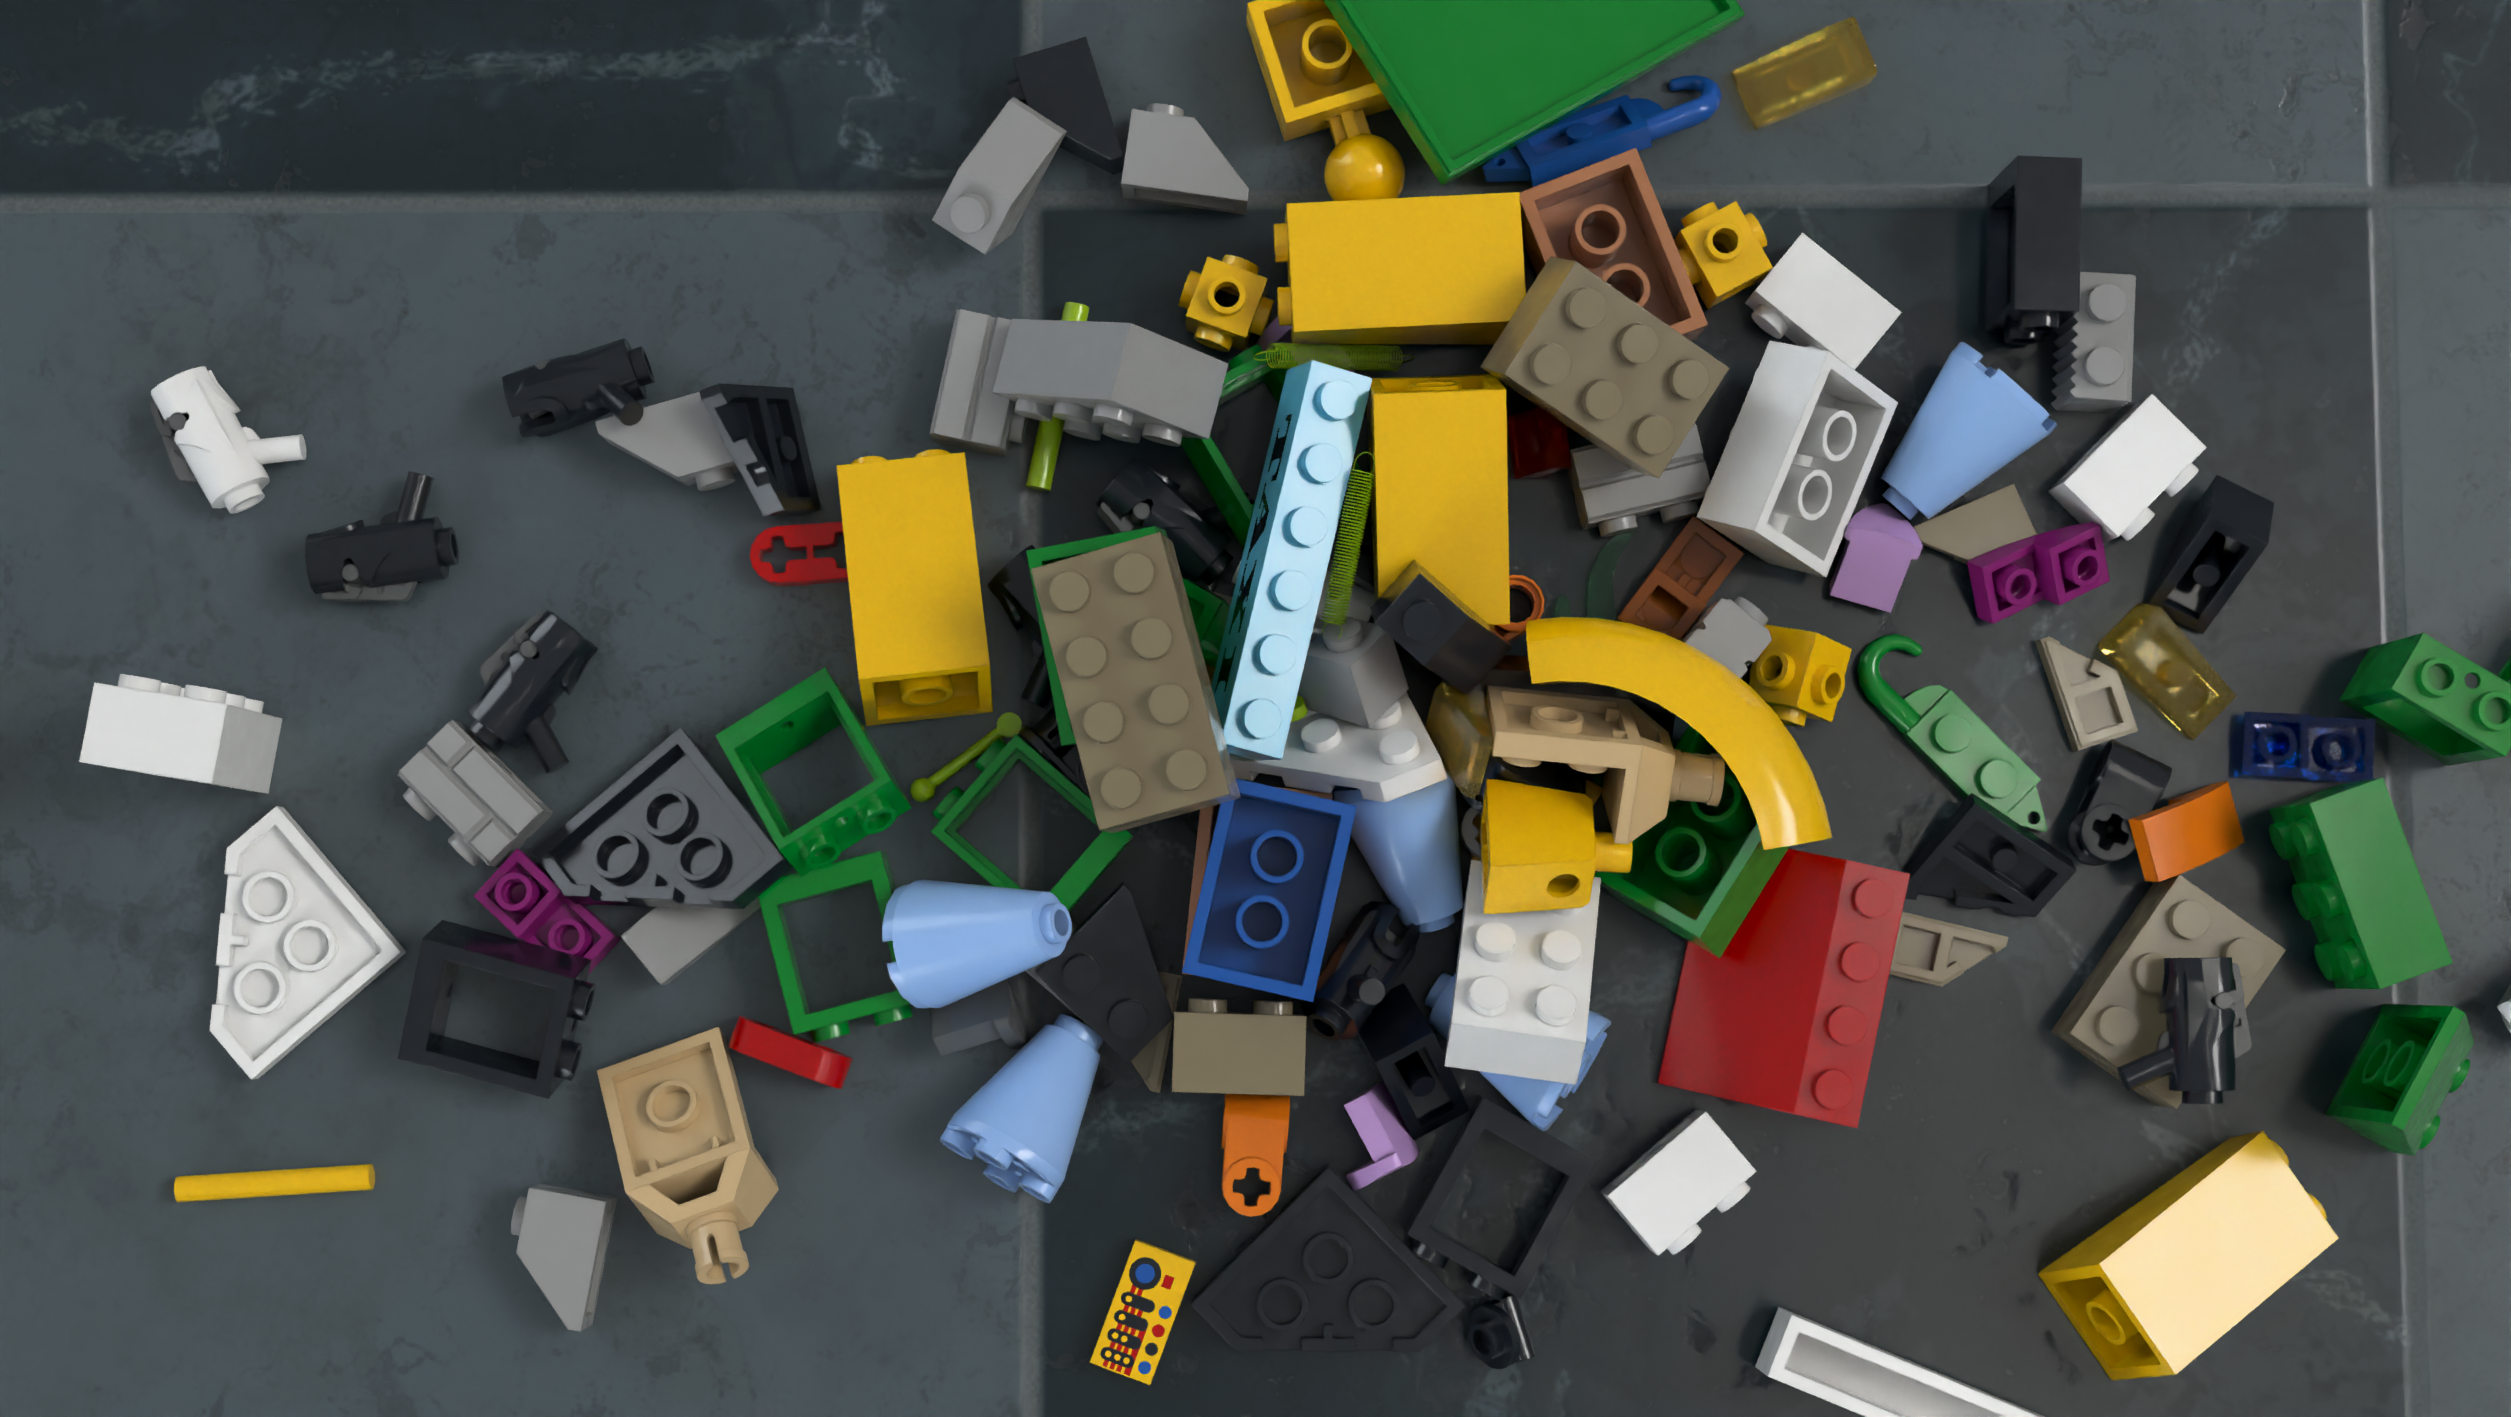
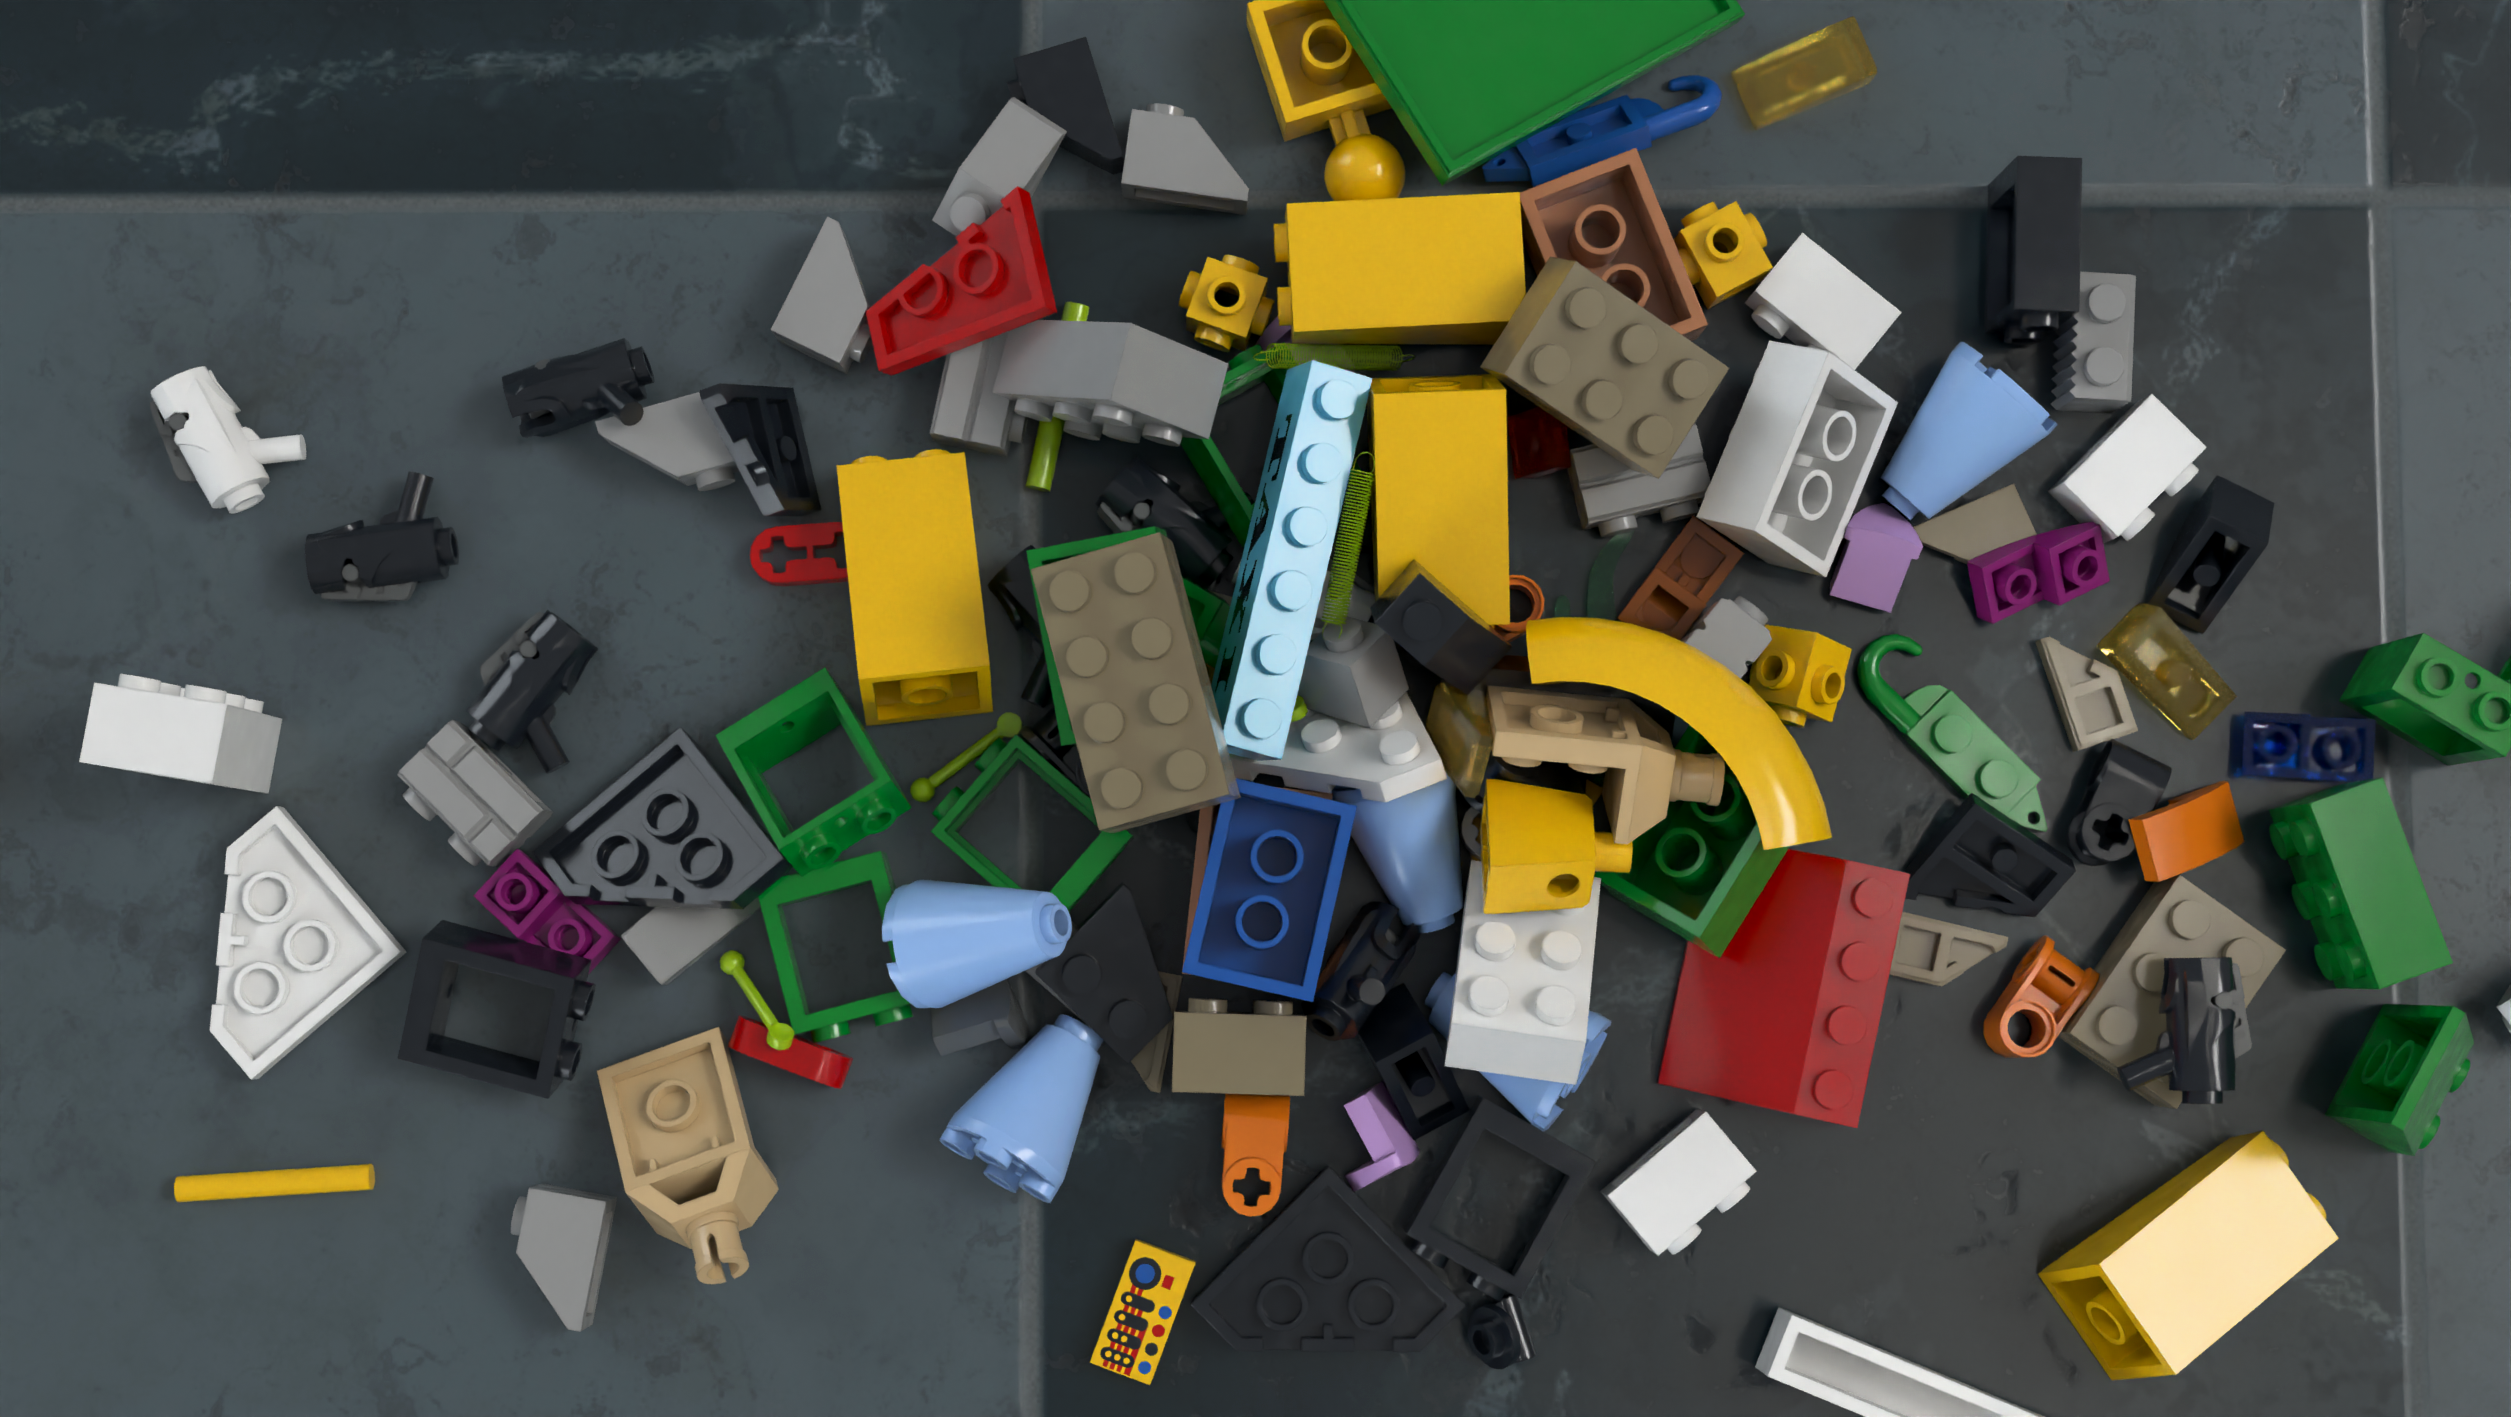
(779, 1034): none -> lime hinge
(827, 304): none -> light grey slope
(969, 294): none -> red wing
(2047, 992): none -> orange piece

